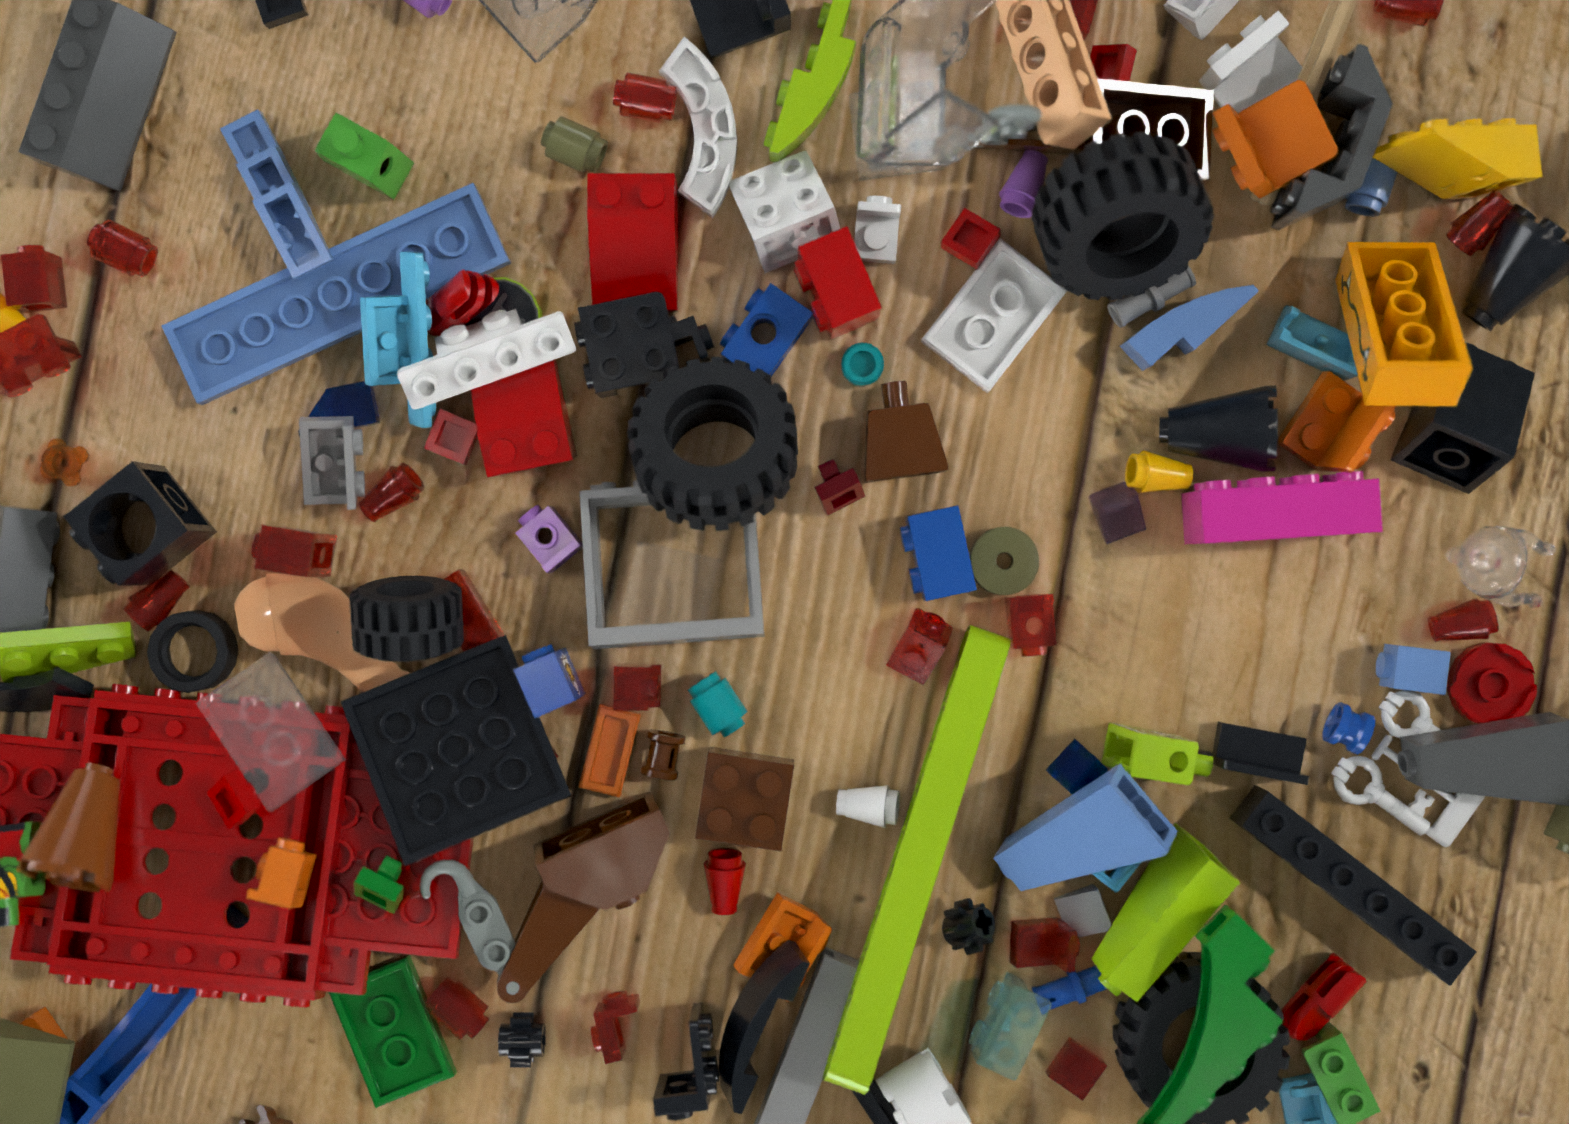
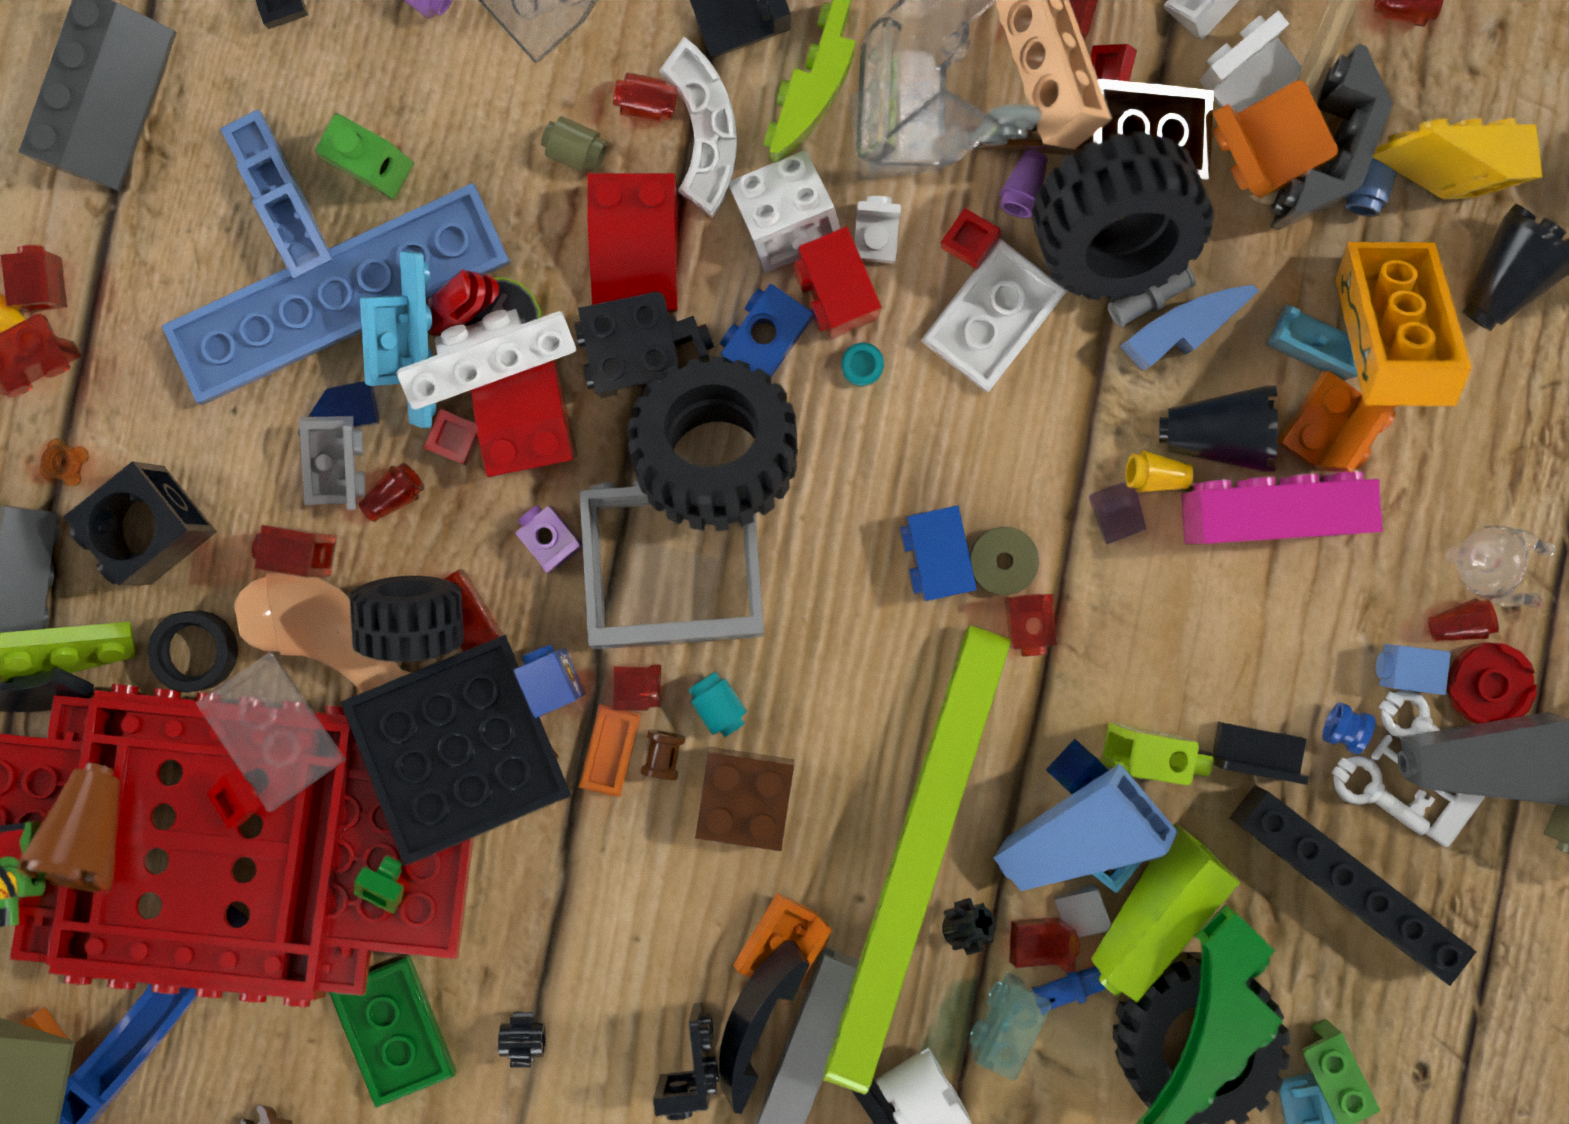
(122, 248): clear red brick -> none
(156, 600): clear red cone -> none
(284, 874): orange brick -> none
(457, 1009): clear red brick -> none
(581, 870): reddish brown slope -> none
(607, 1033): clear red bracket -> none
(724, 879): red cone -> none
(838, 488): dark red tile -> none
(870, 805): white cone -> none
(901, 438): reddish brown torso -> none
(920, 646): clear red bracket -> none
(1076, 1068): clear red plate -> none
(1321, 997): red arm -> none
(1477, 436): black slope -> none
(1478, 224): clear red cone -> none

